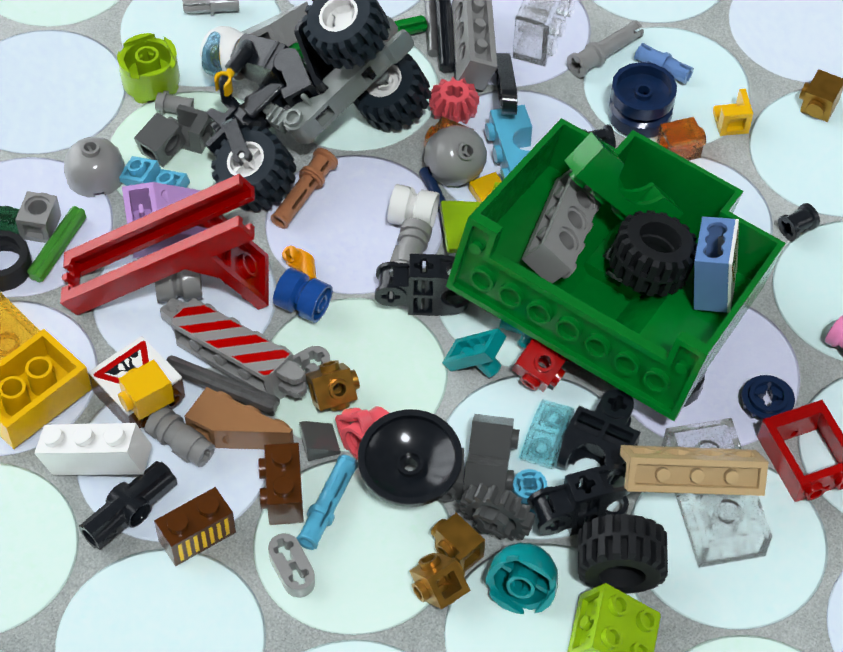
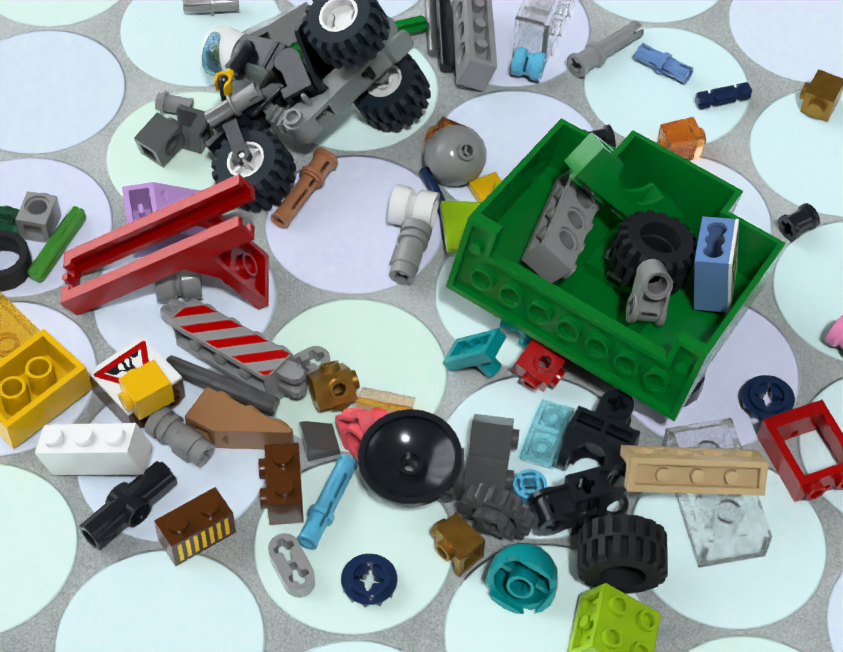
(93, 166): light grey cylinder -> none
(145, 170): medium azure slope -> none
(148, 67): lime brick -> none
(234, 104): none -> light grey axle
(298, 293): blue wheel -> none
(300, 260): light orange arm -> none
(358, 569): none -> dark blue gear
(385, 399): none -> clear orange piece
(408, 289): black piece -> none
(439, 580): pearl gold brick -> none
(454, 100): coral gear -> none
(506, 84): black beam -> none
(509, 135): medium azure arch -> none
(528, 64): none -> medium azure wheel
(642, 98): dark blue wheel -> none
(649, 300): none -> light grey piece
(723, 95): none -> dark blue axle
(734, 118): yellow panel -> none

